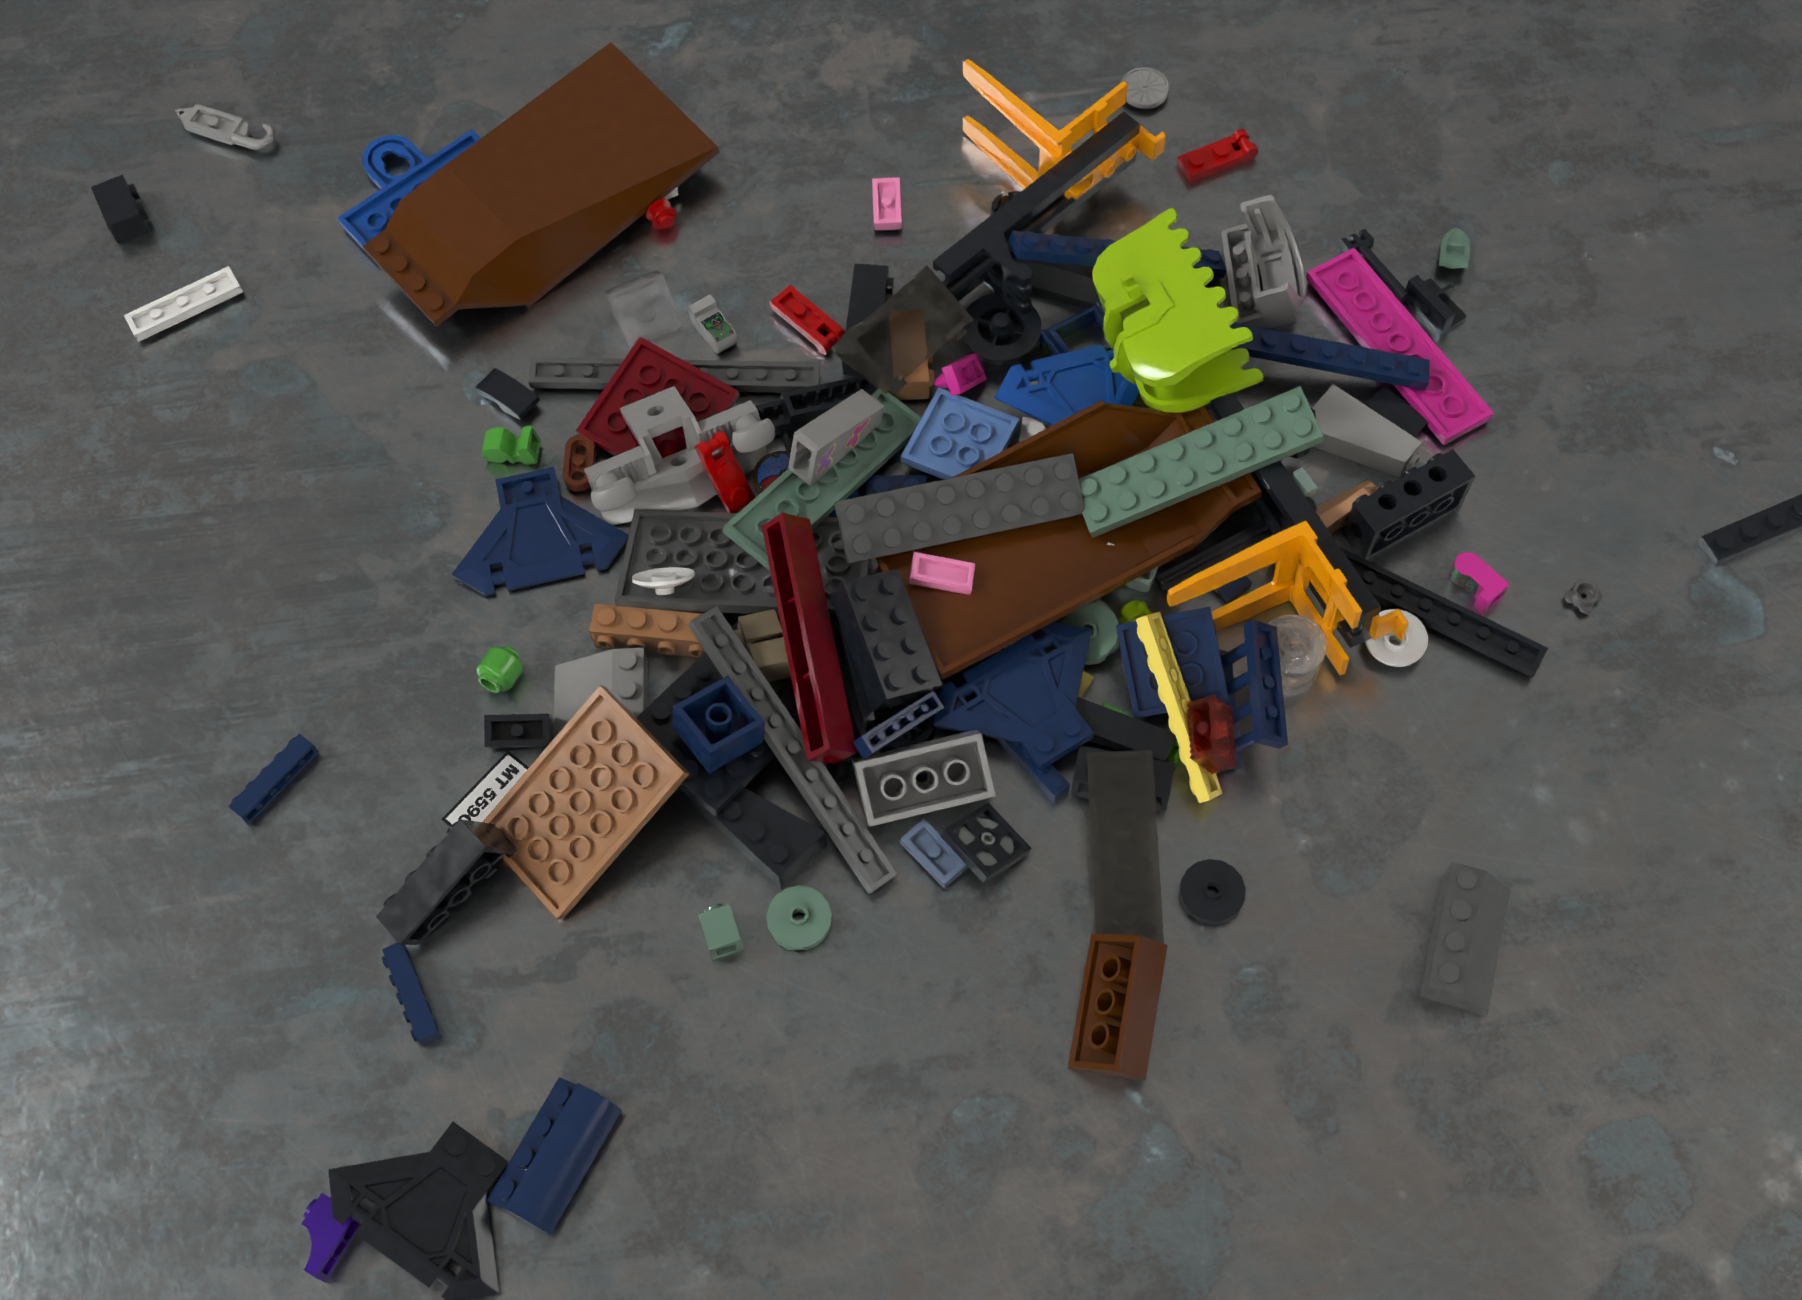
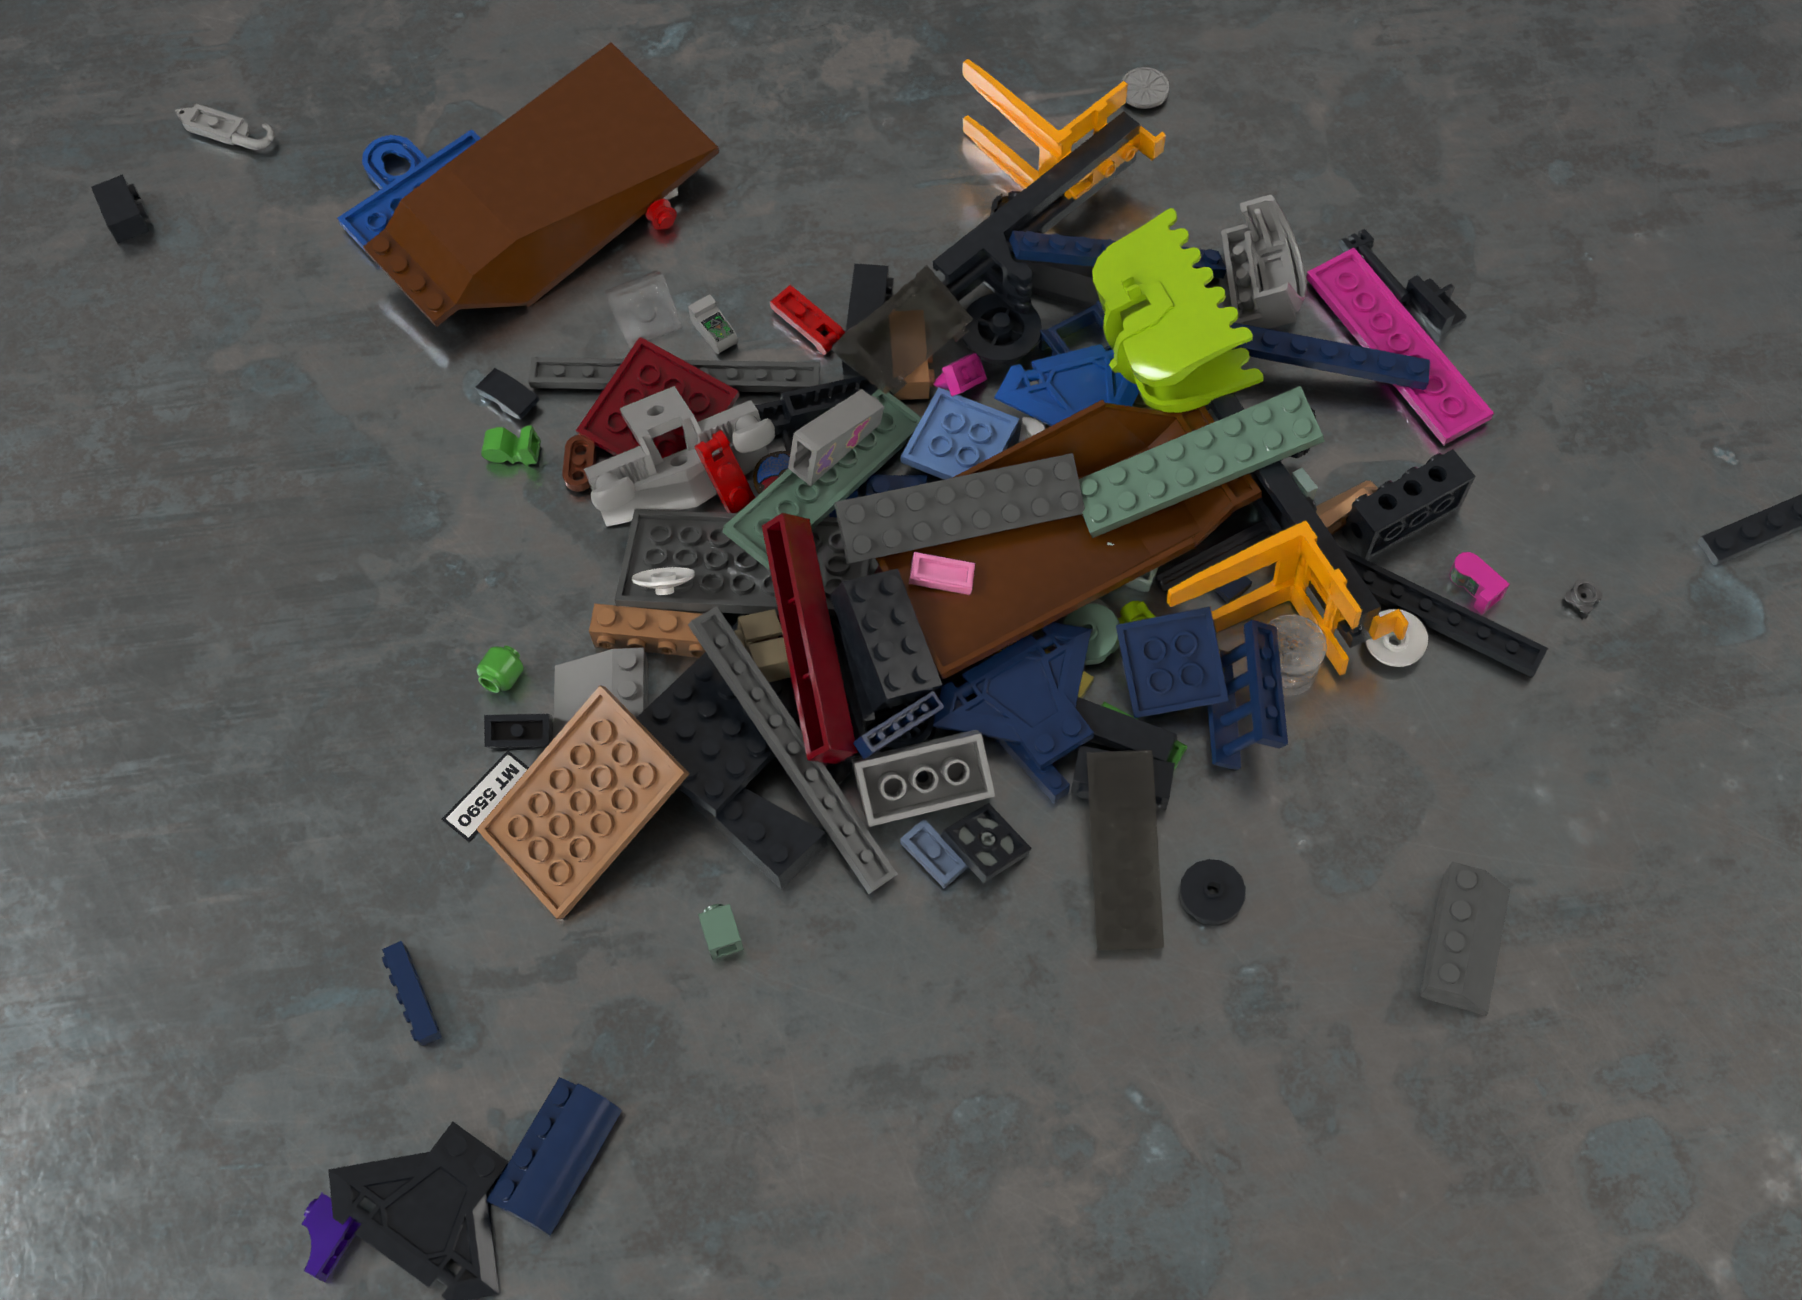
(183, 303): white plate -> none
(273, 779): dark blue piece -> none
(444, 879): black wedge -> none
(537, 537): dark blue plate -> none
(718, 724): dark blue brick -> none
(804, 933): sand green plate -> none
(886, 203): bright pink plate -> none
(1118, 1005): reddish brown slope -> none
(1175, 697): light yellow plate -> none
(1211, 734): clear red brick -> none
(1217, 156): red plate -> none
(1363, 434): light grey slope -> none
(1397, 411): black tile -> none
(1455, 250): sand green plate -> none

